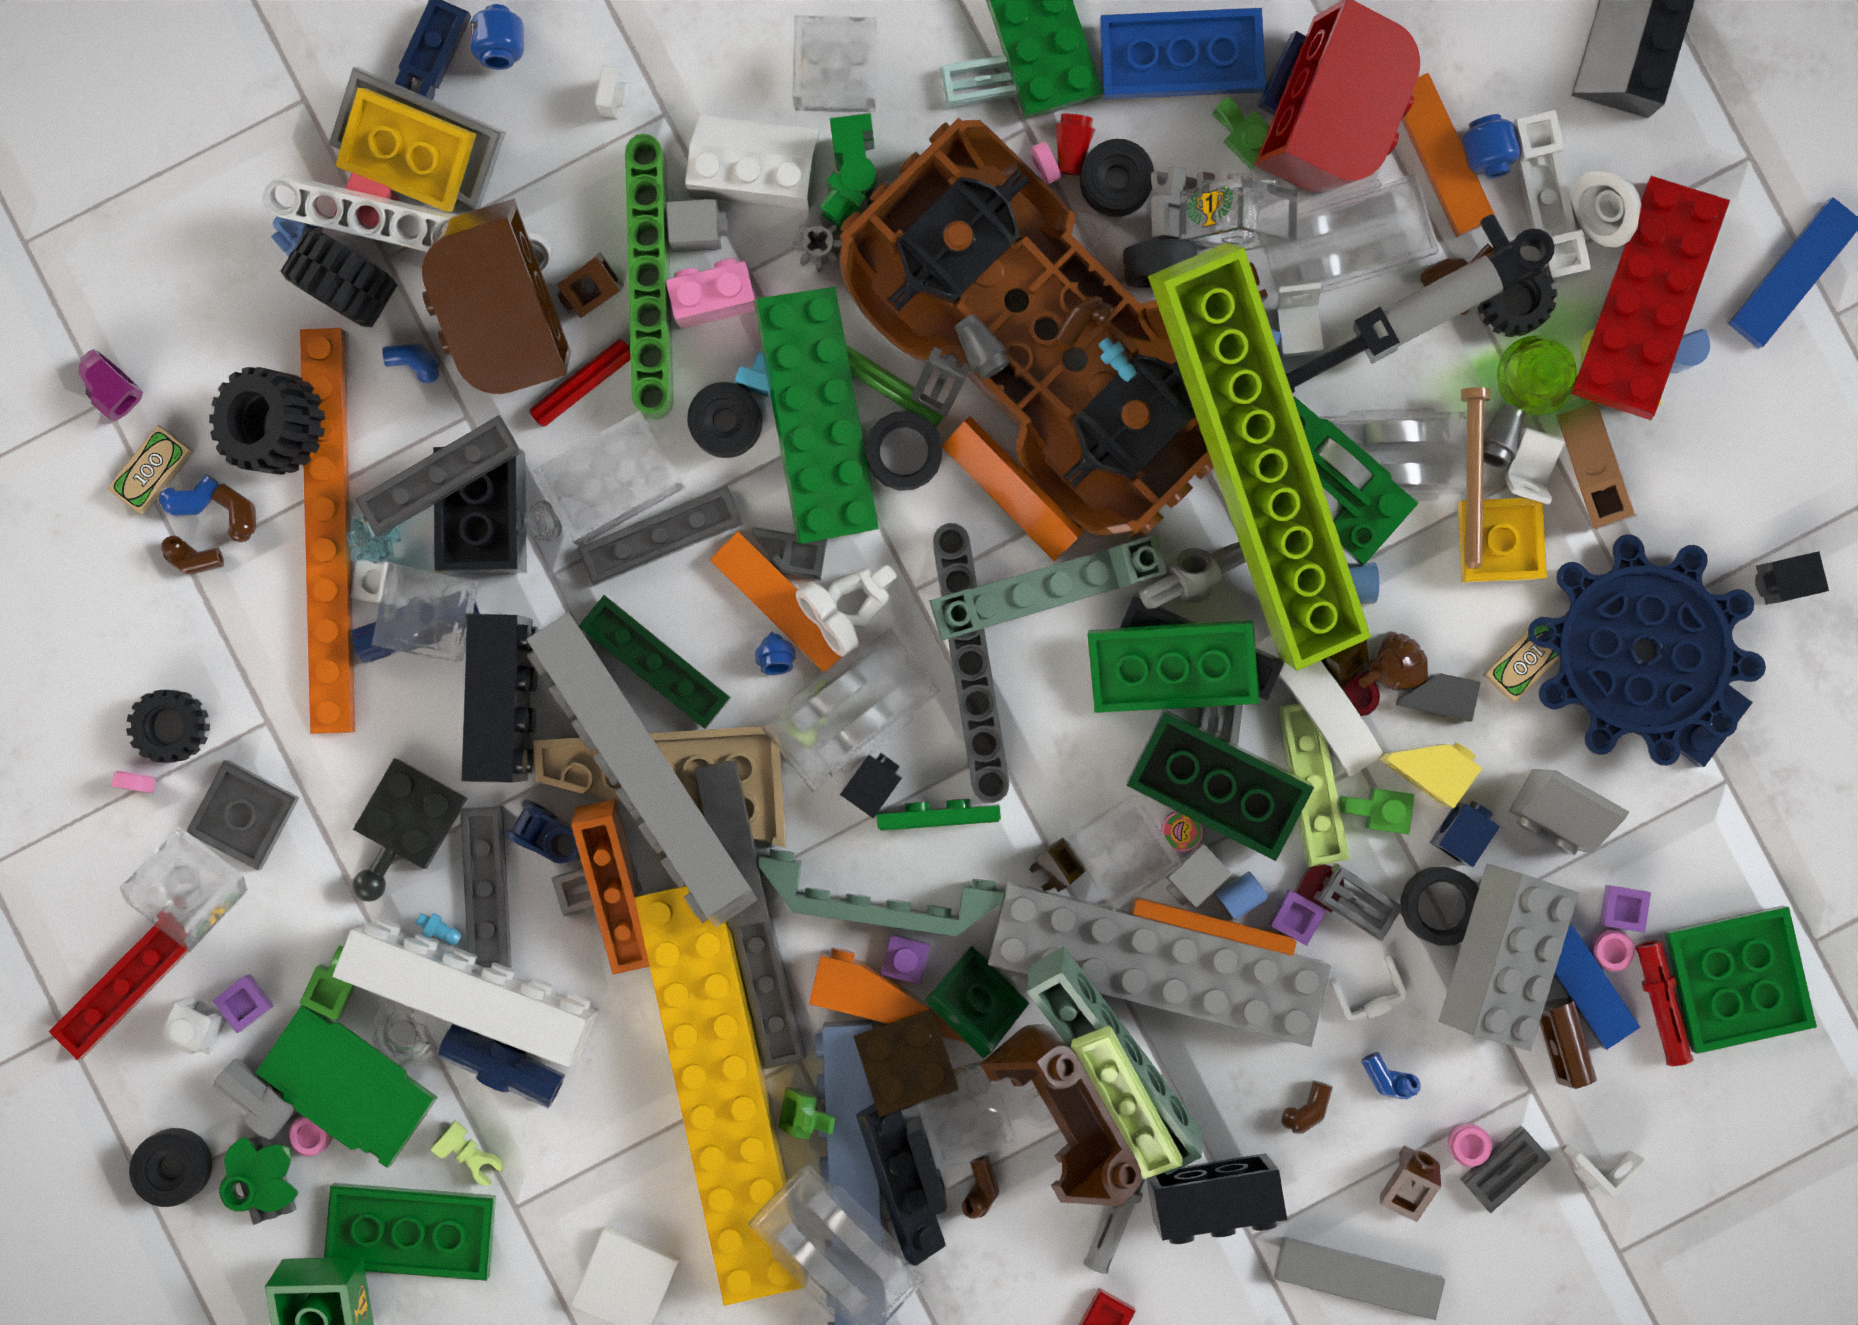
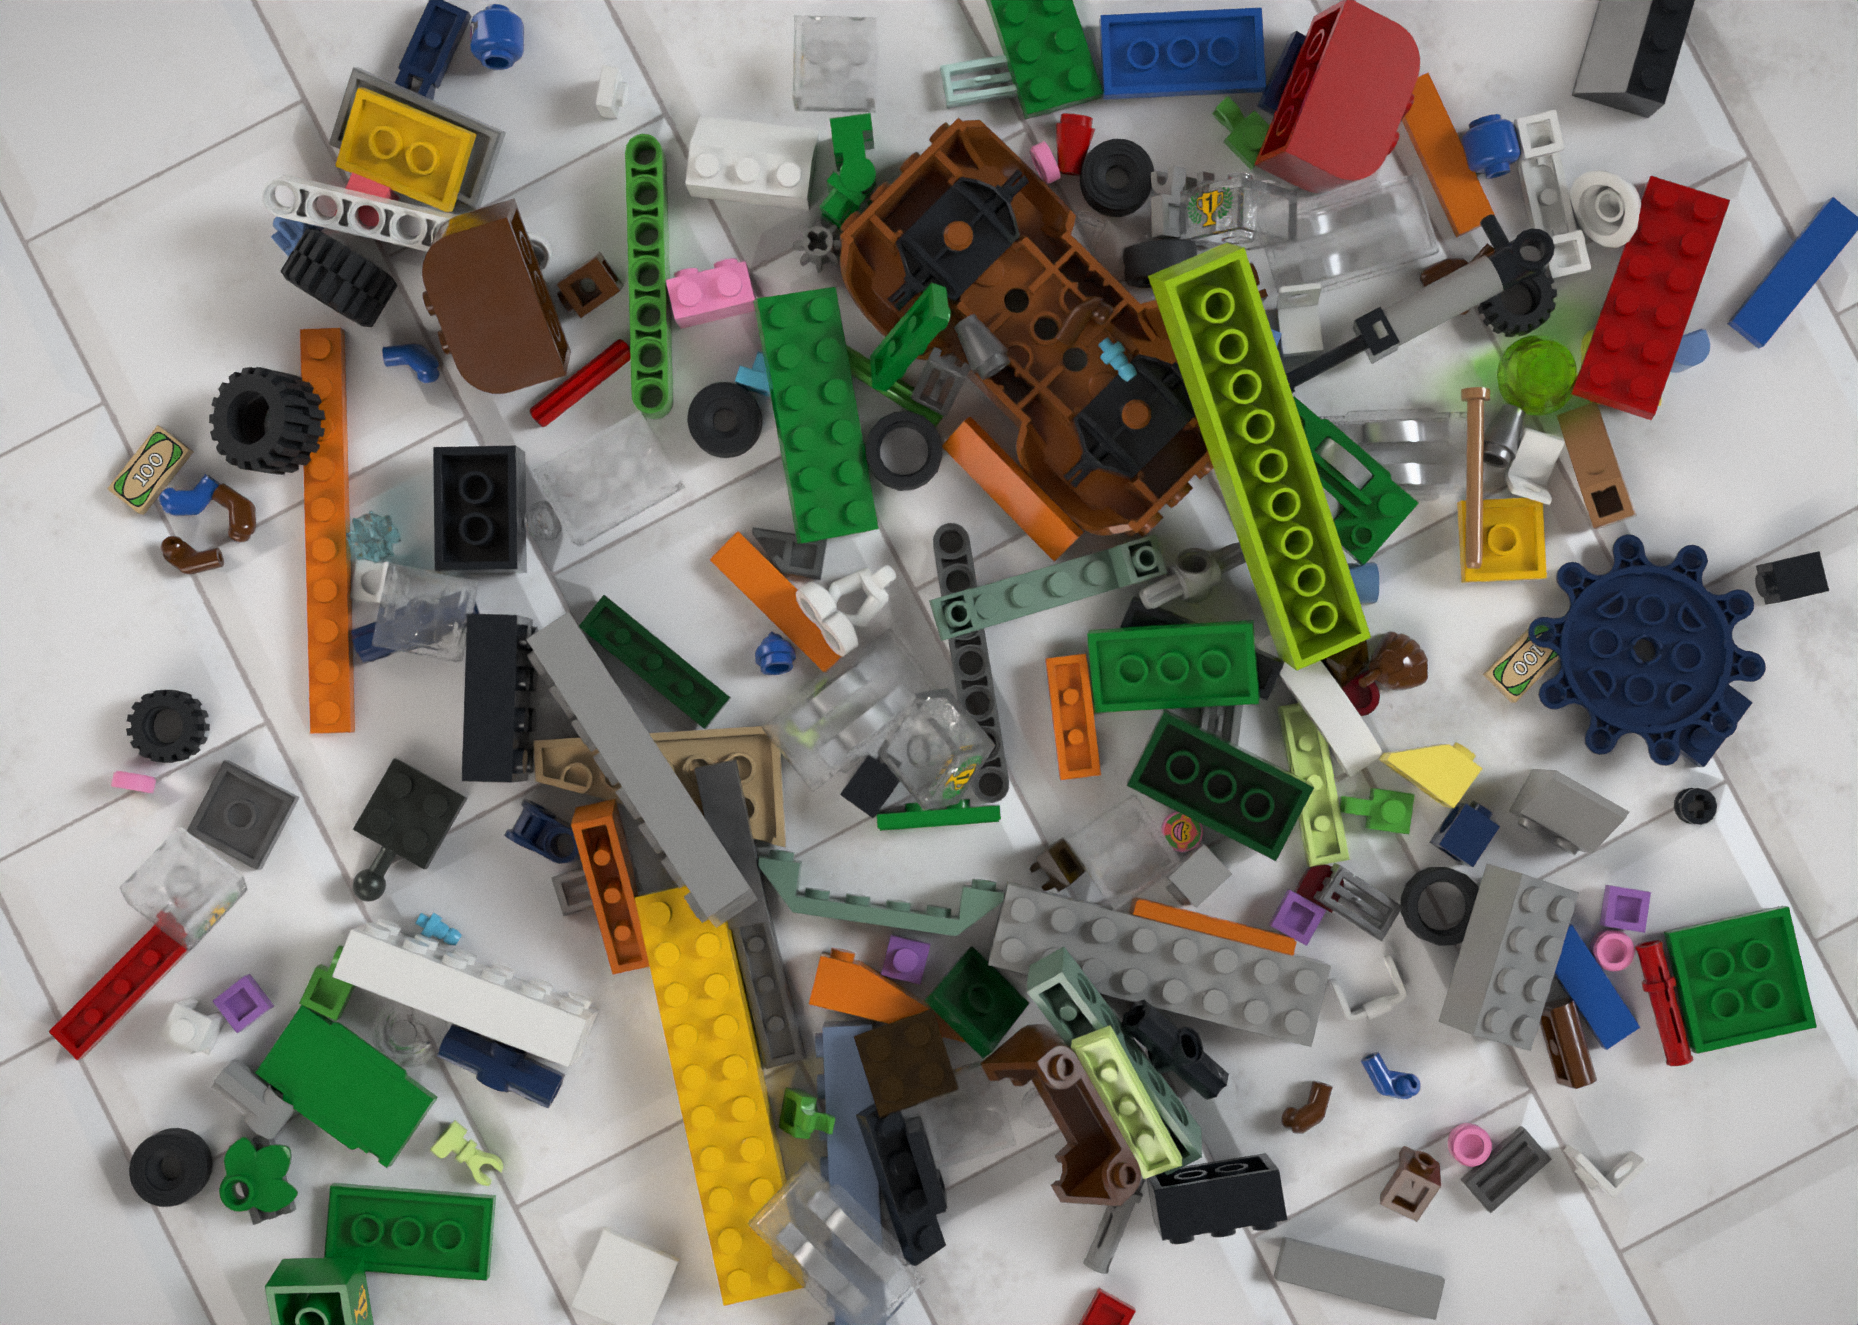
(108, 386): magenta rock -> none
(307, 1137): bright pink tile -> none
(438, 475): flat silver tile -> none
(486, 885): flat silver tile -> none
(660, 536): flat silver tile -> none
(696, 225): light grey brick -> none
(909, 337): none -> green plate
(935, 748): none -> clear brick
(983, 1191): reddish brown arm -> none
(1073, 716): none -> orange plate
(1175, 1049): none -> black piece
(1241, 896): medium blue brick -> none
(1444, 696): dark grey tile -> none
(1688, 796): none -> black bush

